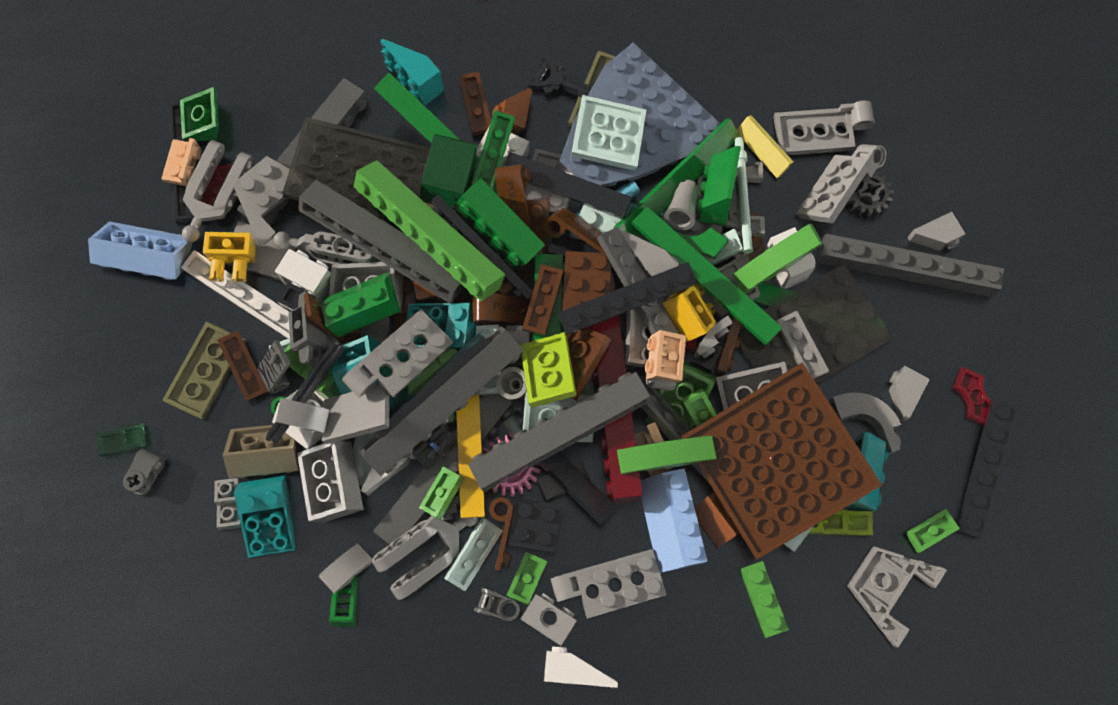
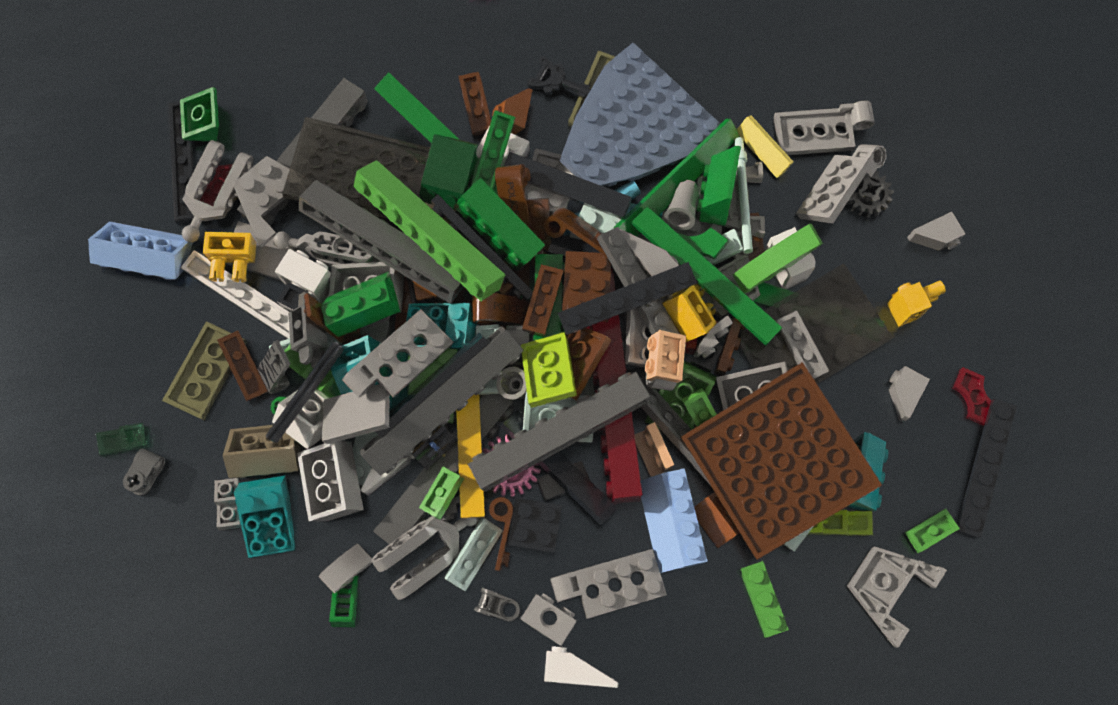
(181, 162): light nougat bracket -> none
(302, 415): light grey slope -> none
(414, 71): teal slope -> none
(527, 578): bright green plate -> none
(608, 133): light aqua plate -> none
(666, 454): bright green slope -> none
(871, 410): light grey arch -> none
(910, 265): dark grey brick -> none
(913, 301): none -> yellow brick

